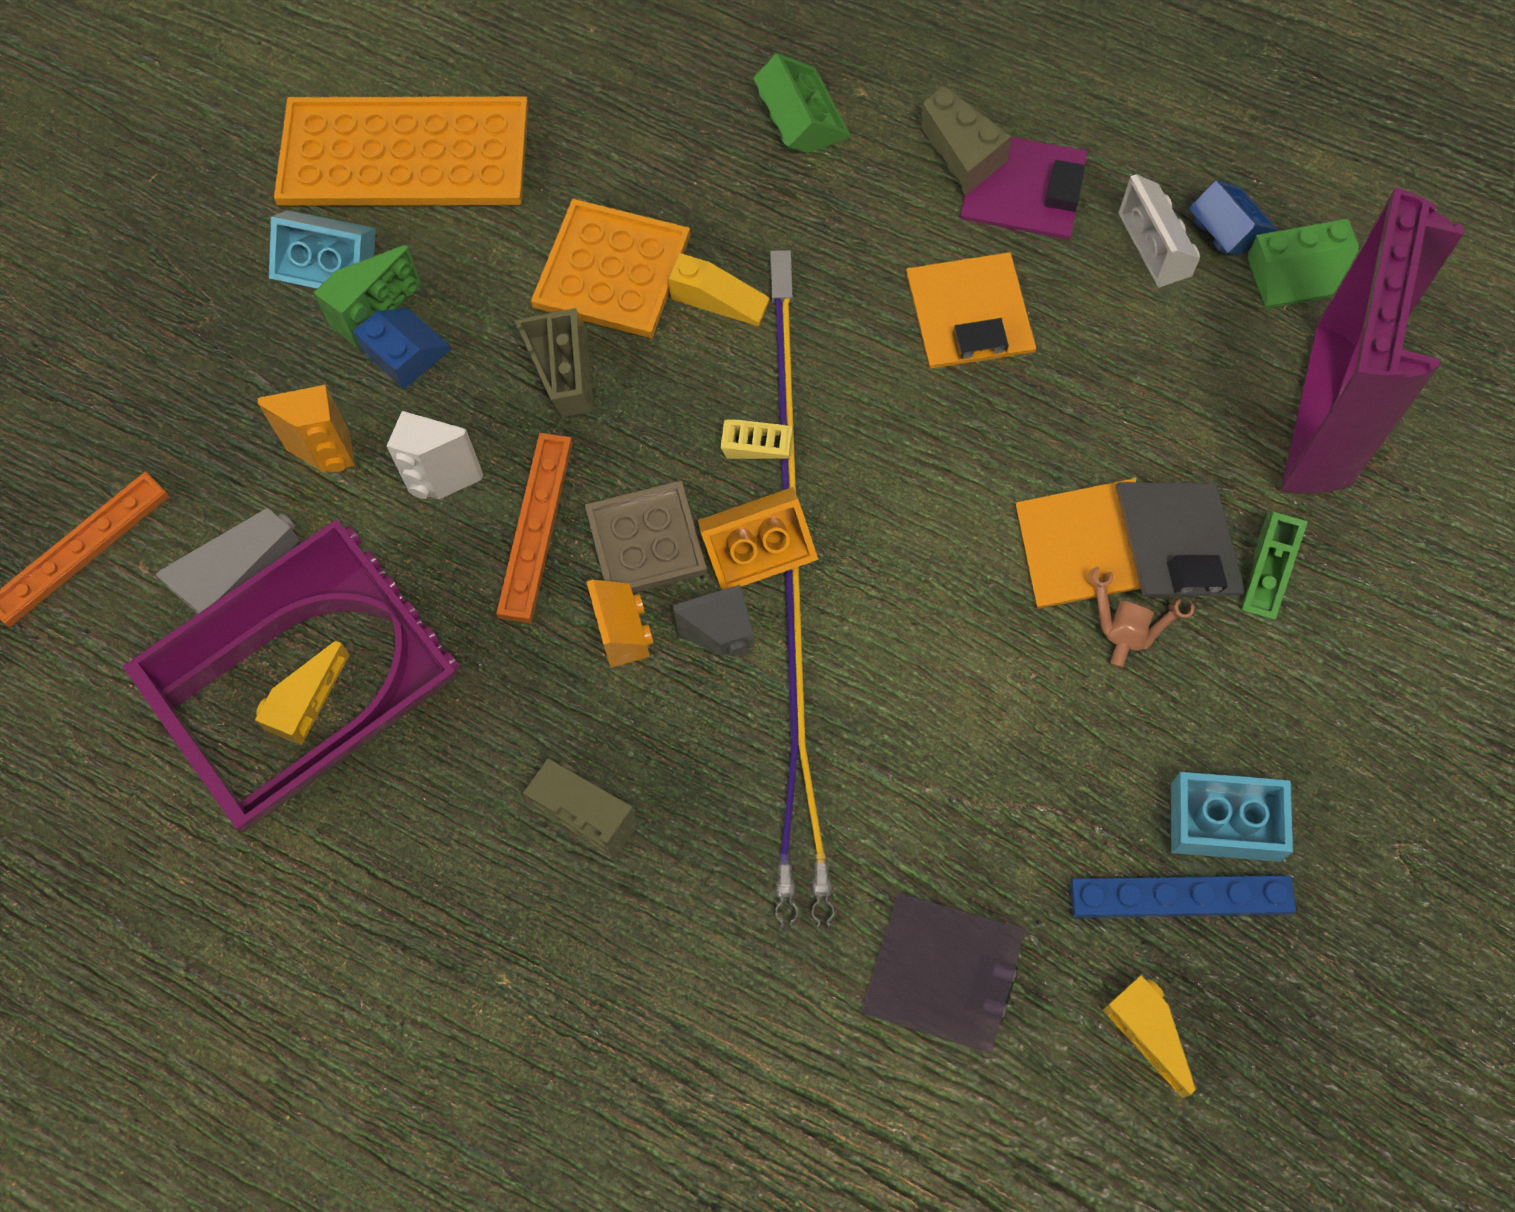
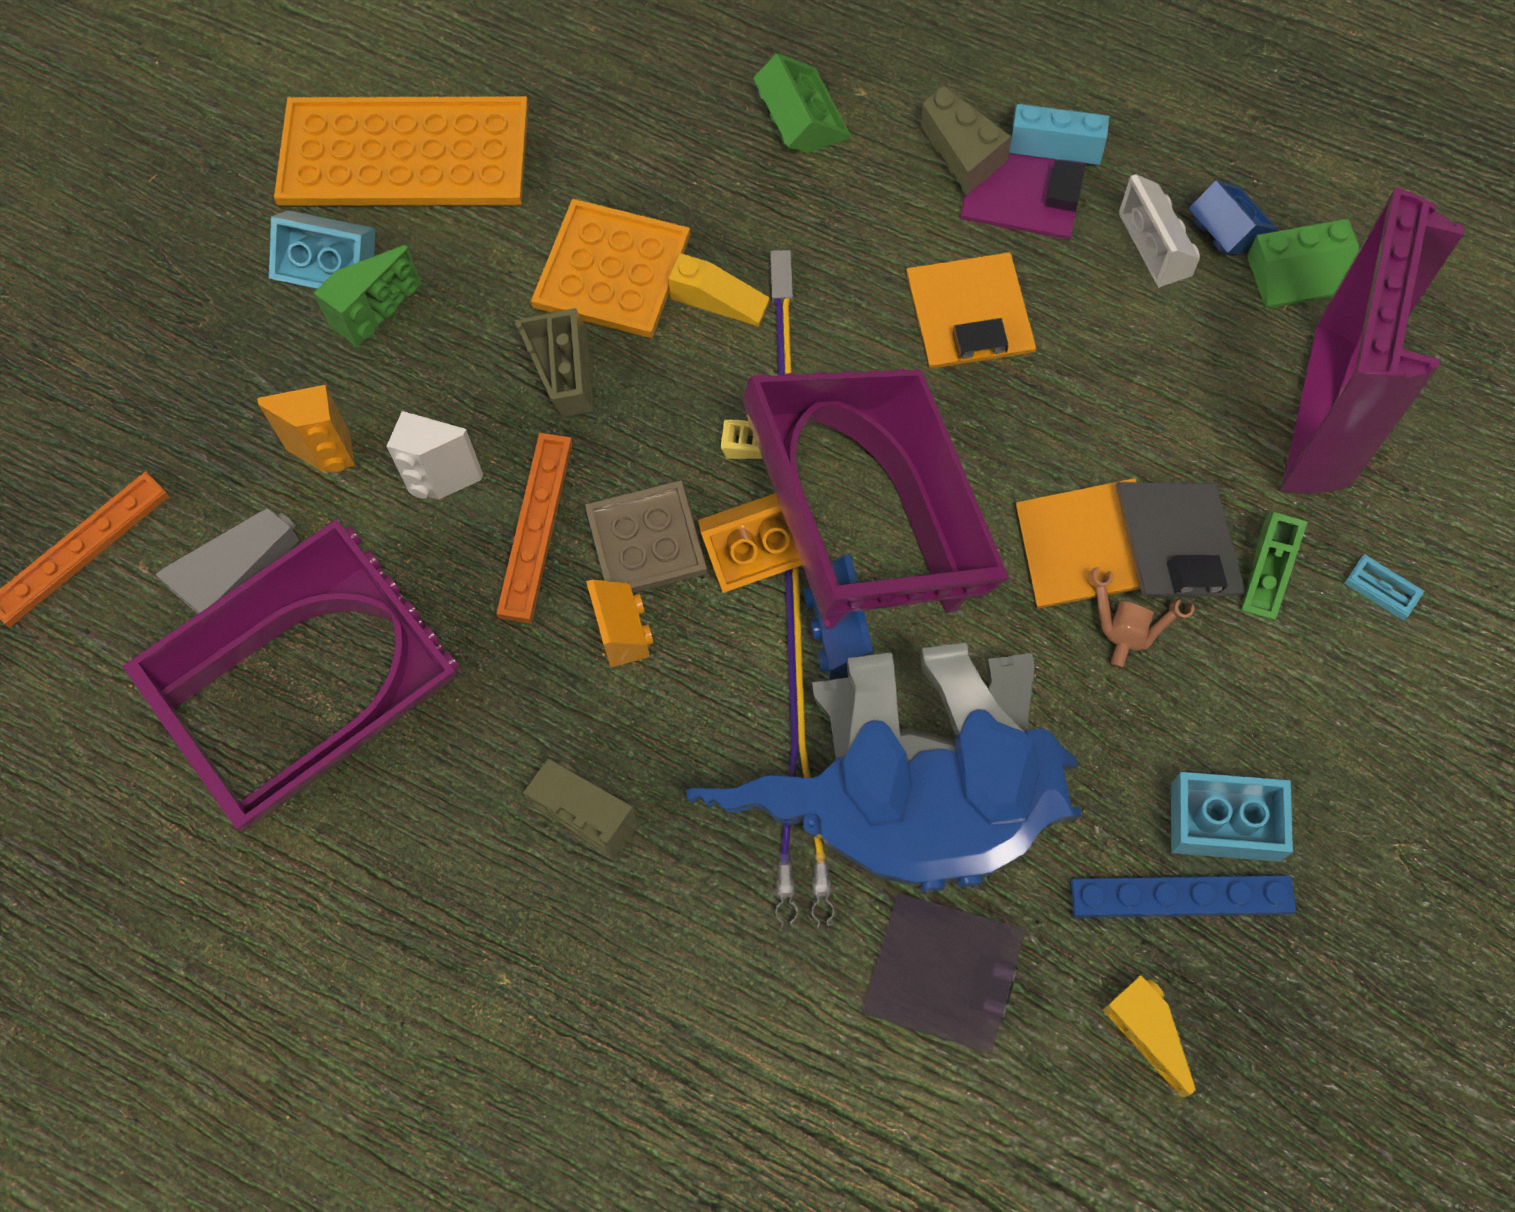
(299, 697): yellow slope -> none
(400, 344): blue slope -> none
(716, 622): dark grey slope -> none
(849, 637): none -> blue slope
(905, 433): none -> magenta panel
(919, 801): none -> blue animal
(1058, 134): none -> medium azure slope
(1382, 592): none -> medium azure tile

